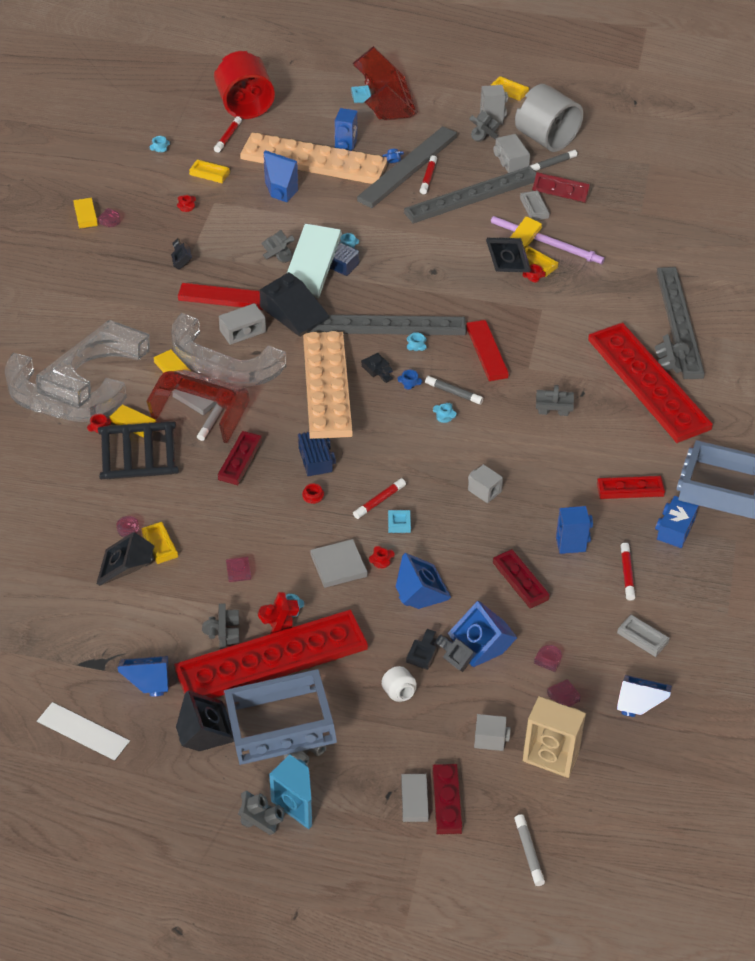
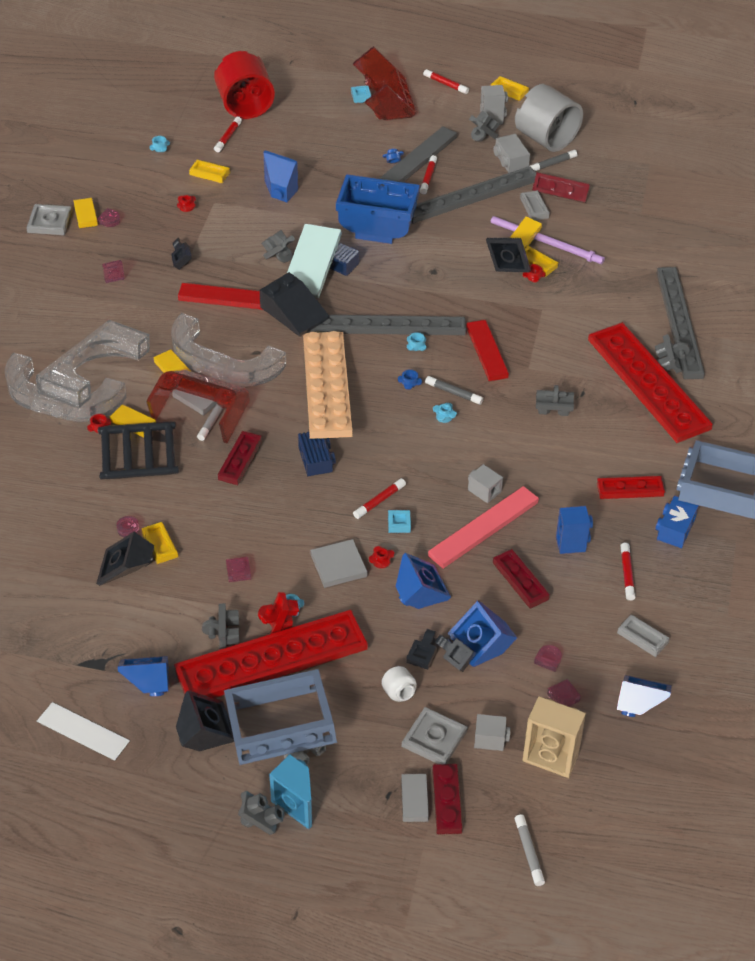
(49, 219): none -> light grey tile
(113, 271): none -> clear pink plate
(242, 324): light grey brick -> none
(313, 493): red plate -> none
(317, 158): light nougat plate -> none
(346, 129): blue brick -> none
(349, 240): medium azure plate -> none
(376, 210): none -> blue container
(377, 365): black plate -> none
(434, 736): none -> light grey tile
(446, 81): none -> red bar
(483, 527): none -> coral tile

